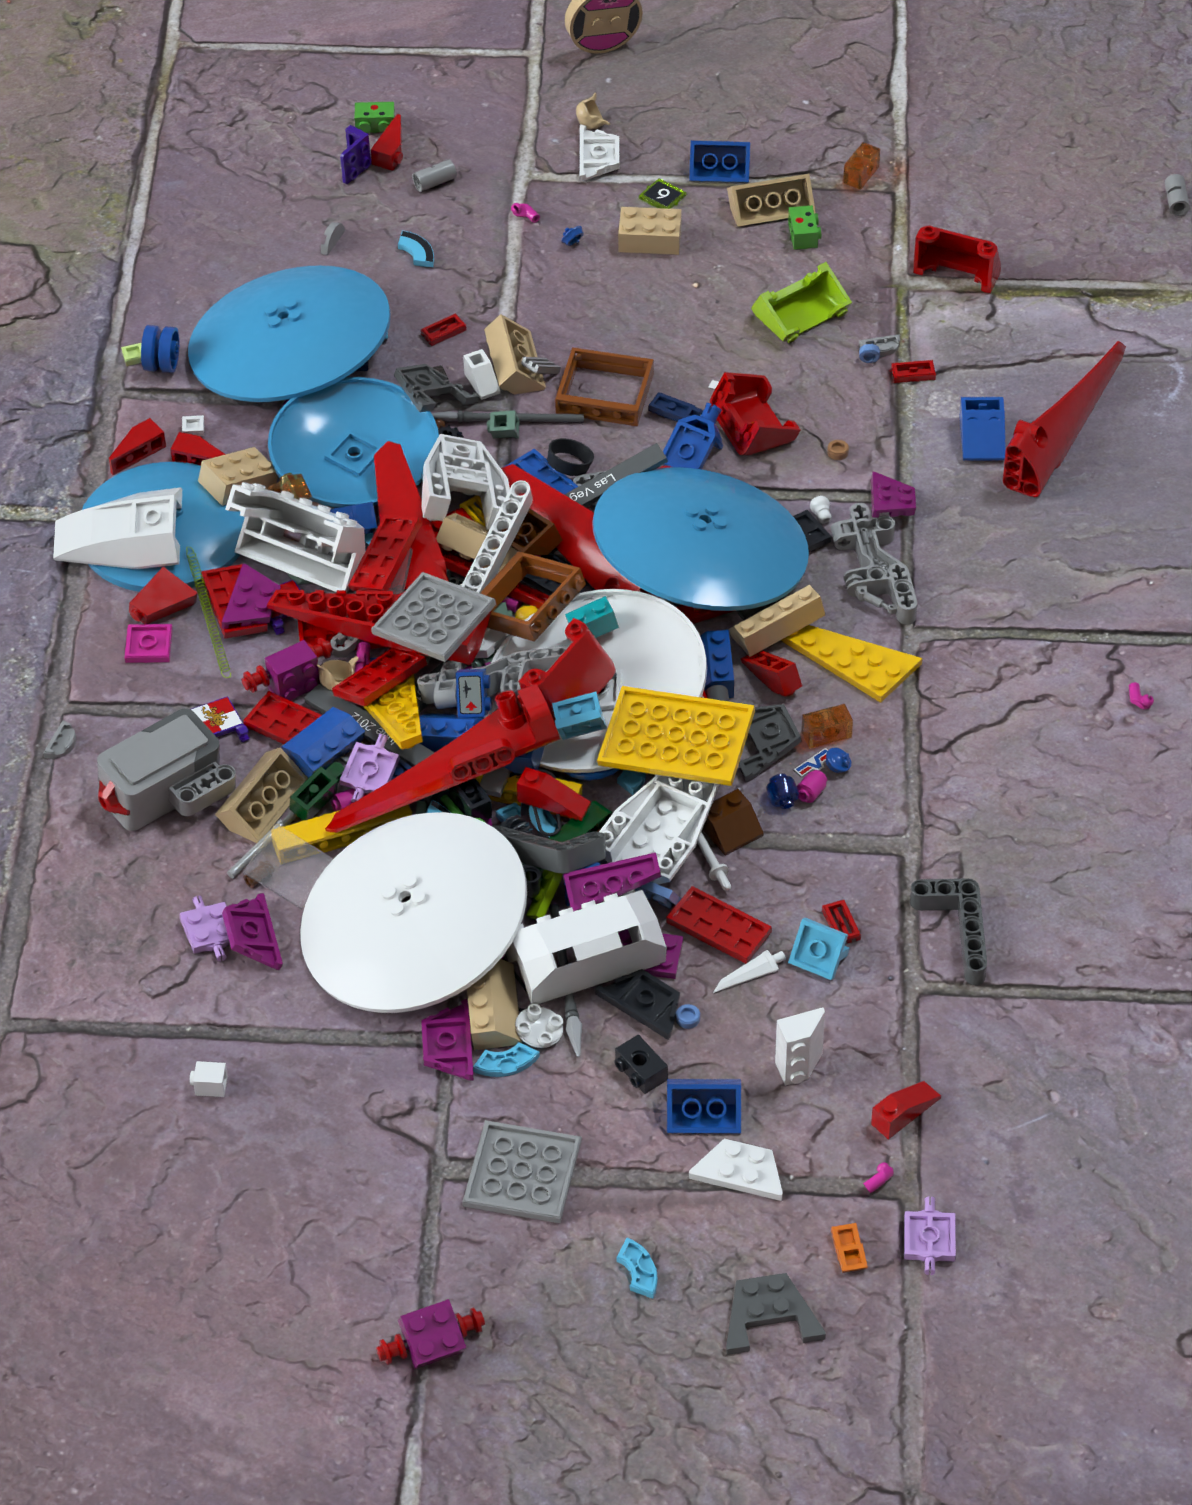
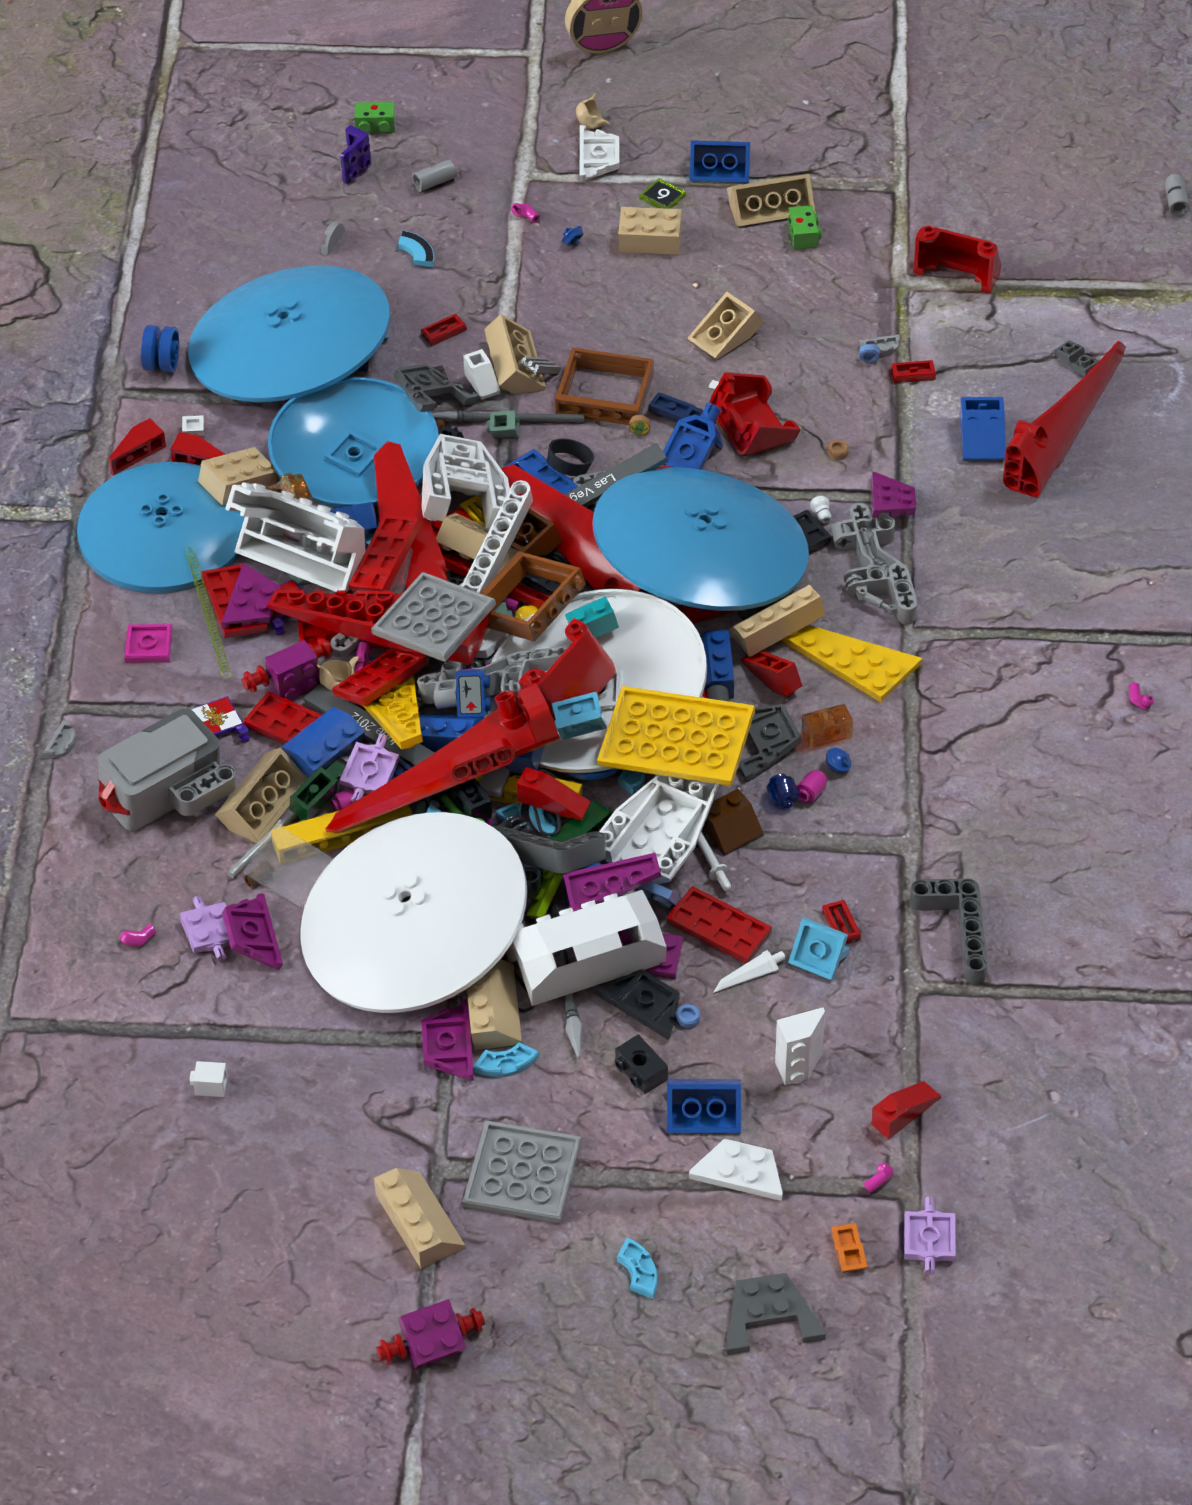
(122, 532): white wedge -> none
(132, 354): yellowish green tile -> none
(137, 938): none -> dark pink arm
(161, 598): red slope -> none
(388, 148): red slope -> none
(417, 1216): none -> tan slope
(539, 1026): white dish -> none
(639, 425): none -> tile
(725, 326): none -> tan slope
(802, 304): lime windscreen -> none
(814, 762): sticker -> none
(861, 165): clear orange brick -> none
(1075, 357): none -> dark grey slope

